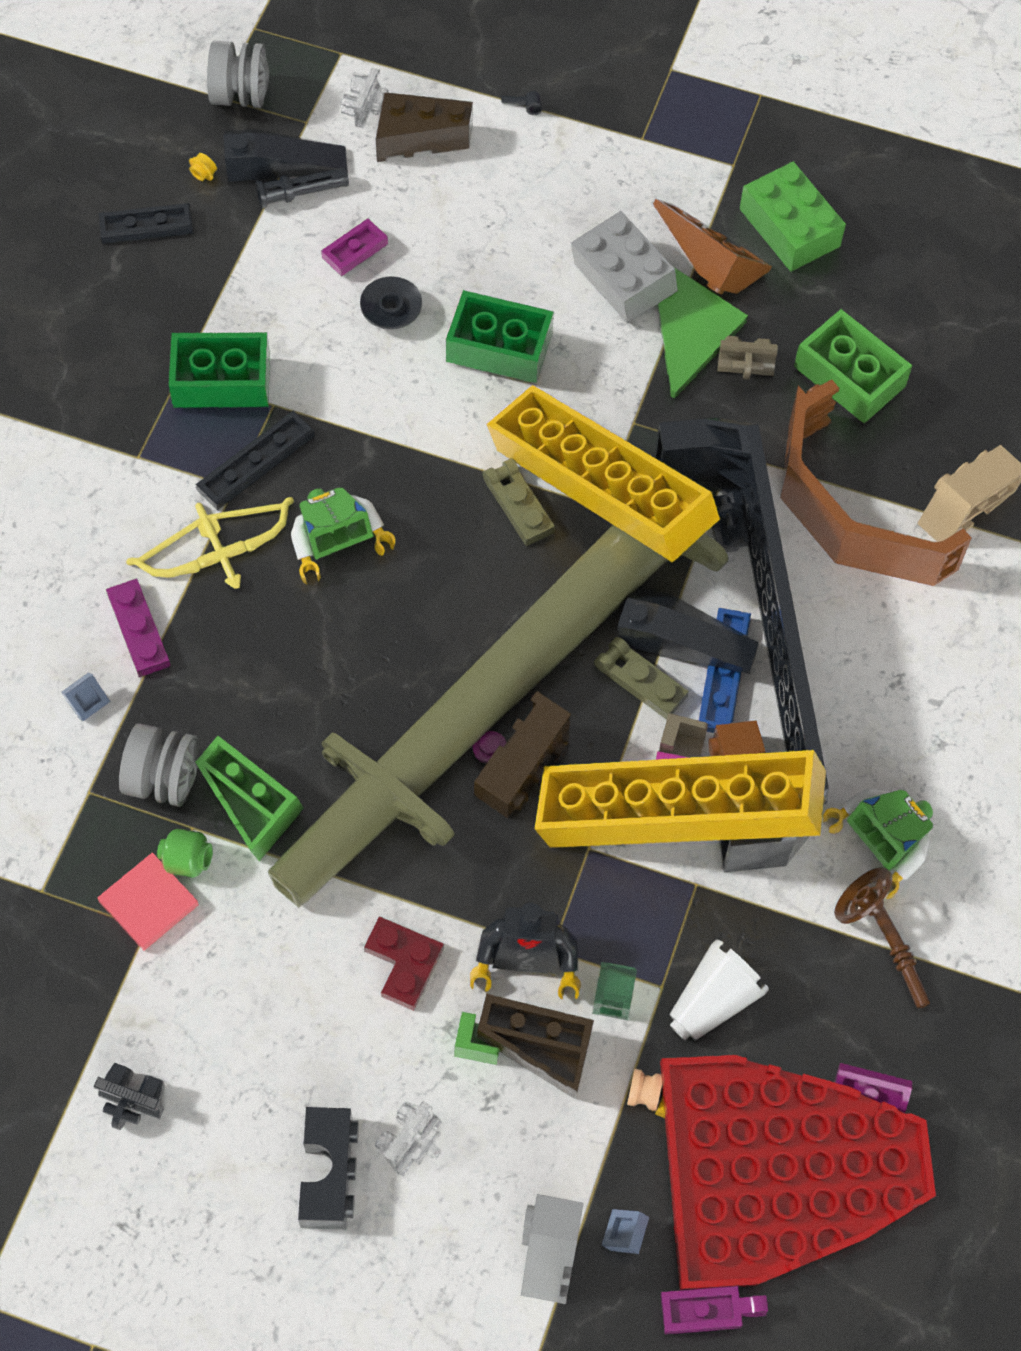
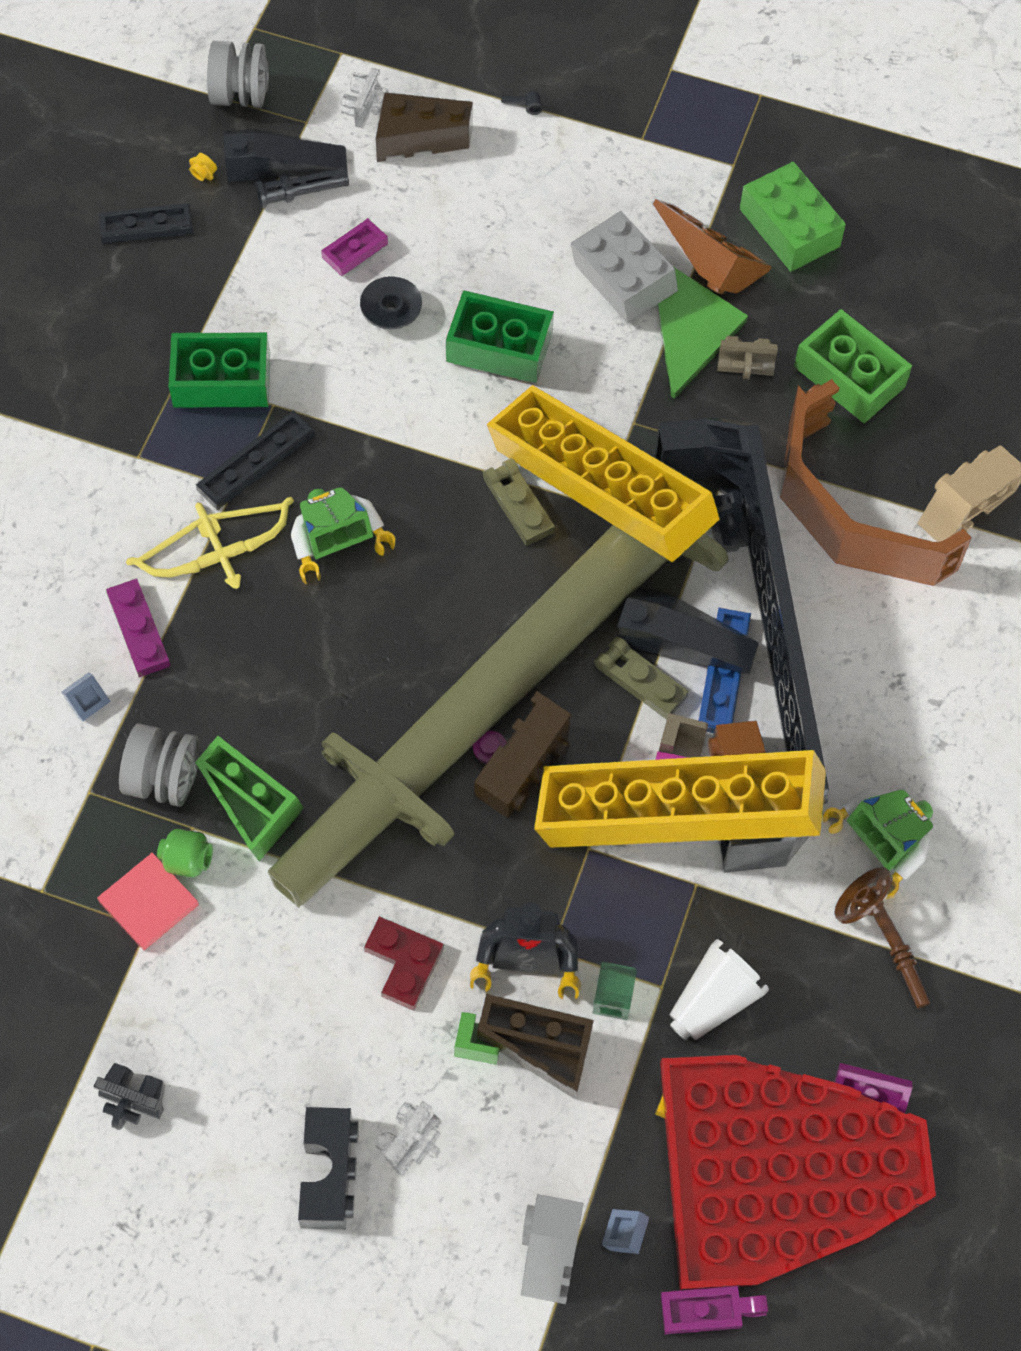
(645, 1090): light nougat wheel -> none

